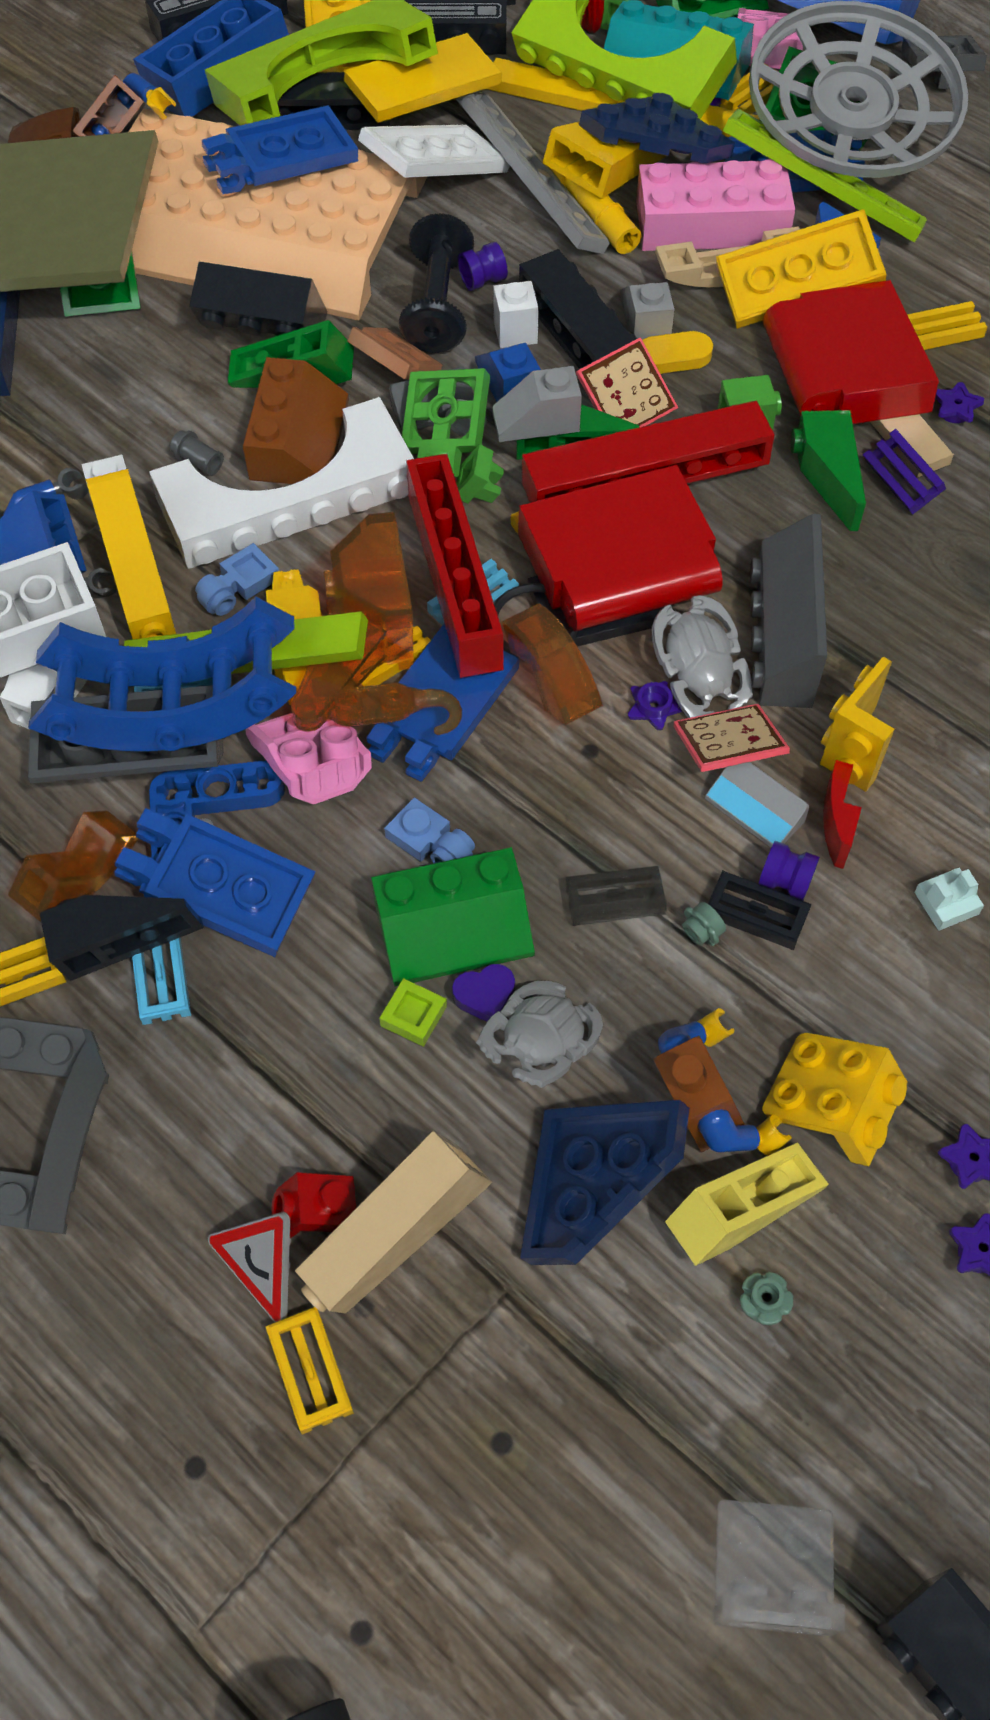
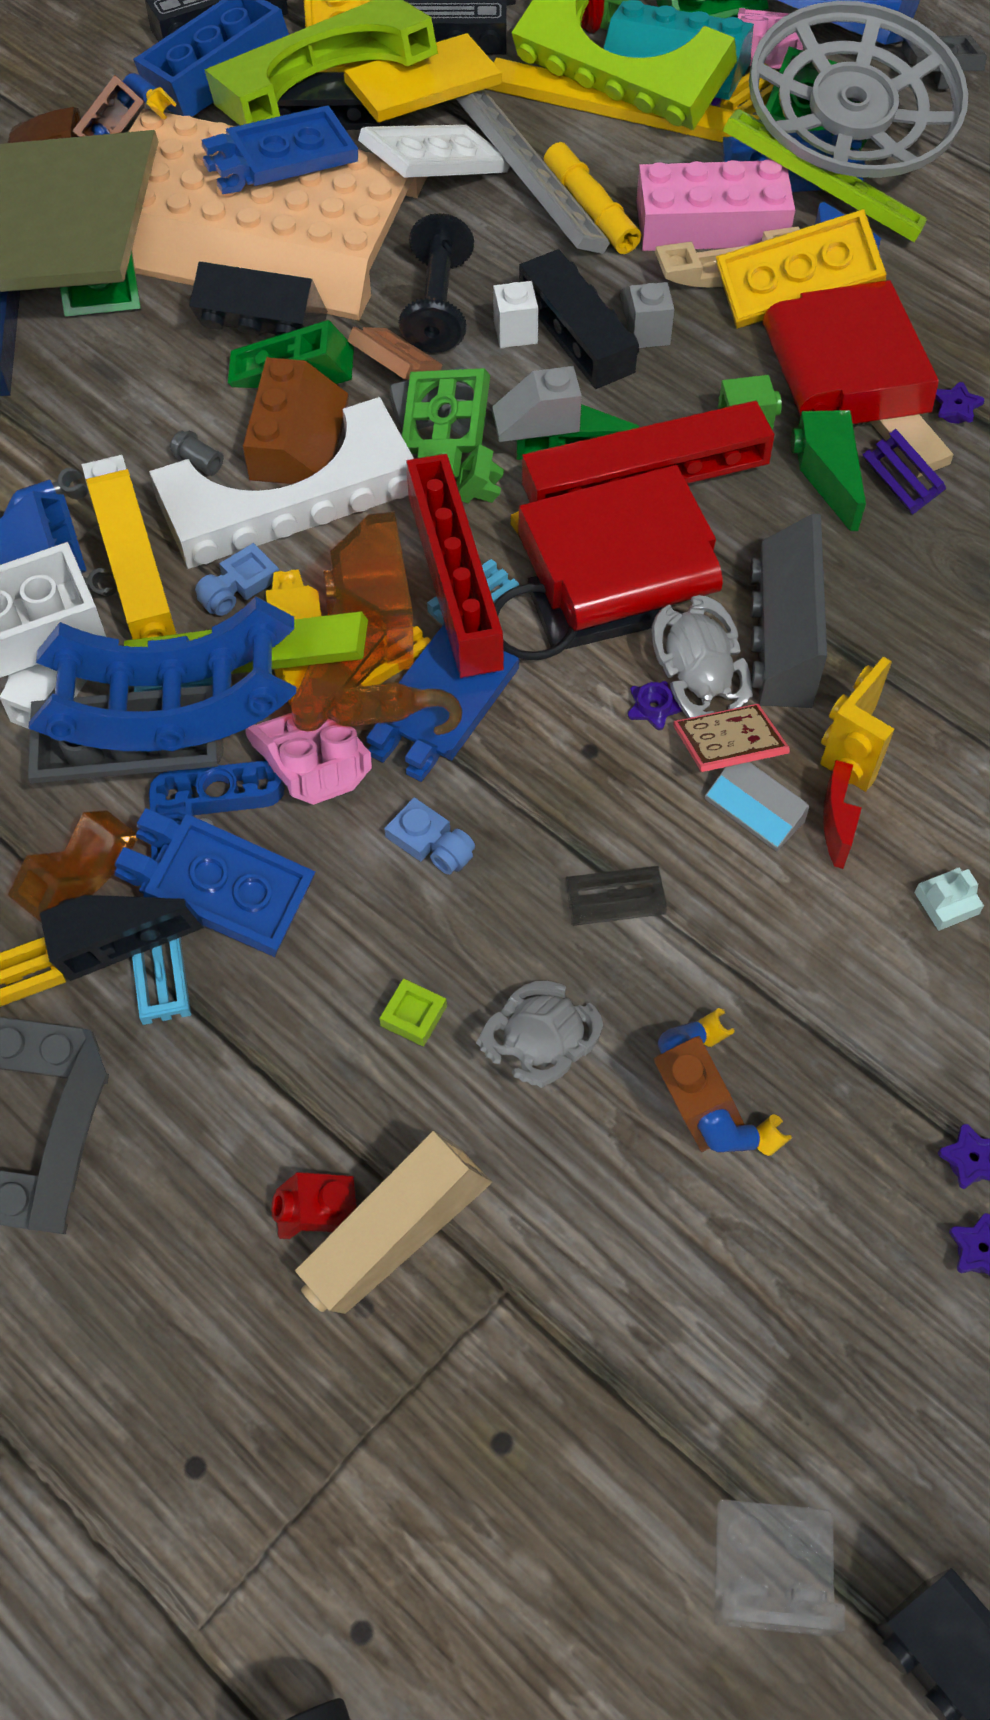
(259, 1259): piece -> none
(324, 1413): yellow tile -> none
(453, 916): green slope -> none
(482, 266): dark purple wheel -> none
(484, 992): dark purple tile -> none
(507, 367): blue slope -> none
(557, 663): clear orange brick -> none
(593, 163): yellow slope -> none
(595, 1171): dark blue plate -> none
(628, 385): piece -> none
(658, 127): dark blue plate -> none
(679, 351): yellow tile -> none
(703, 924): sand green plate -> none
(744, 1202): light yellow slope -> none
(756, 917): black tile -> none
(766, 1312): sand green plate -> none
(788, 870): dark purple wheel -> none
(839, 1091): yellow bracket -> none
(942, 319): yellow tile -> none

